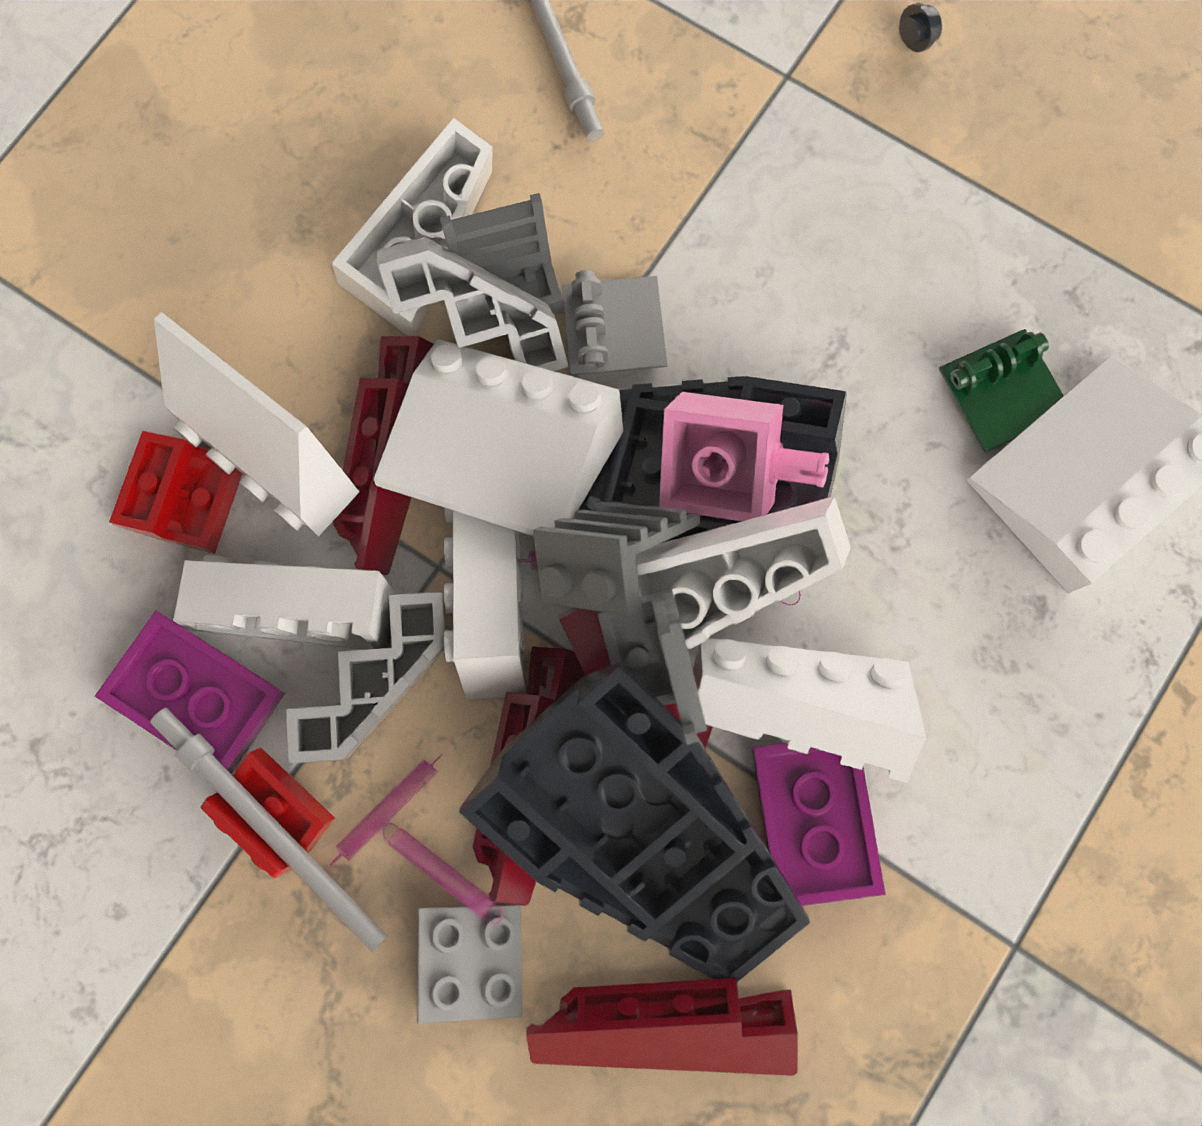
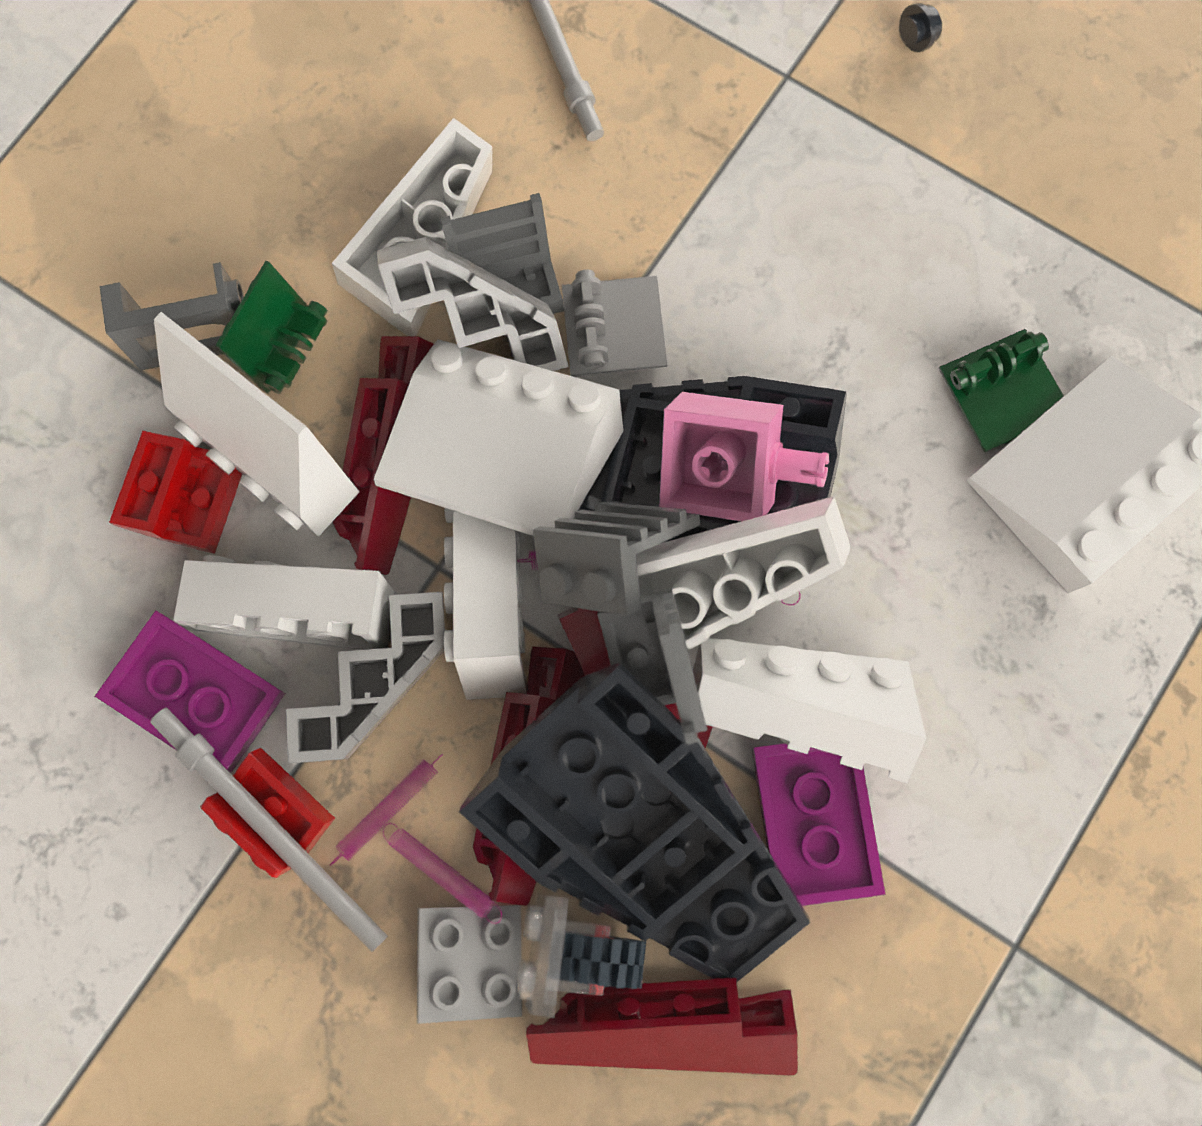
(135, 329): none -> dark grey panel
(269, 328): none -> dark green hinge
(572, 957): none -> plate

